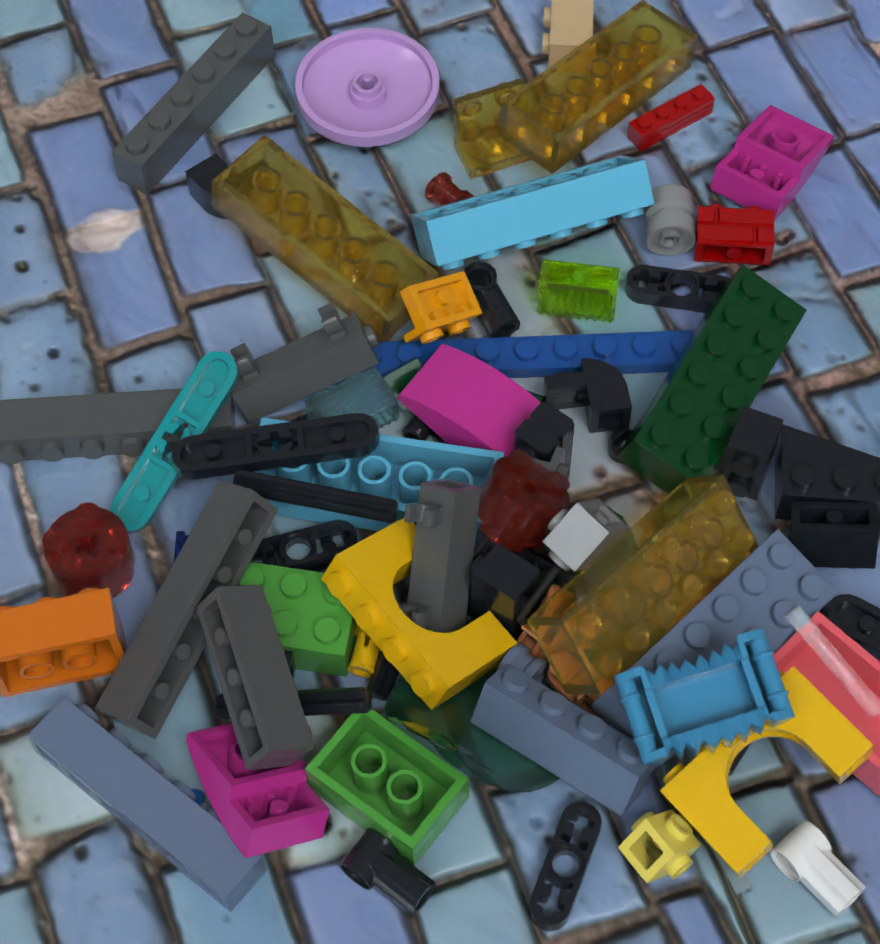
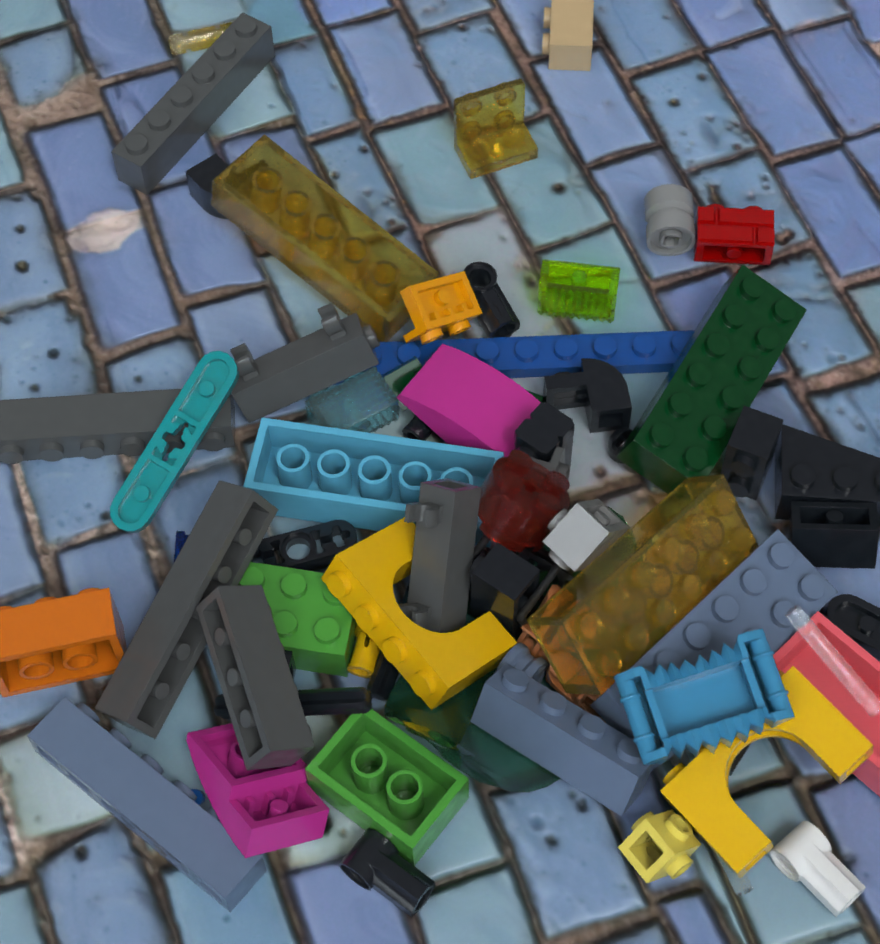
(89, 551): clear red brick -> none
(196, 39): none -> clear yellow axle
(250, 448): black piece -> none
(318, 496): black axle -> none
(367, 87): lavender dish -> none
(444, 191): clear red bush -> none
(532, 210): medium azure brick -> none
(543, 891): black beam -> none
(596, 86): clear yellow brick -> none
(655, 275): black beam -> none
(670, 117): red piece -> none
(771, 161): dark pink slope -> none

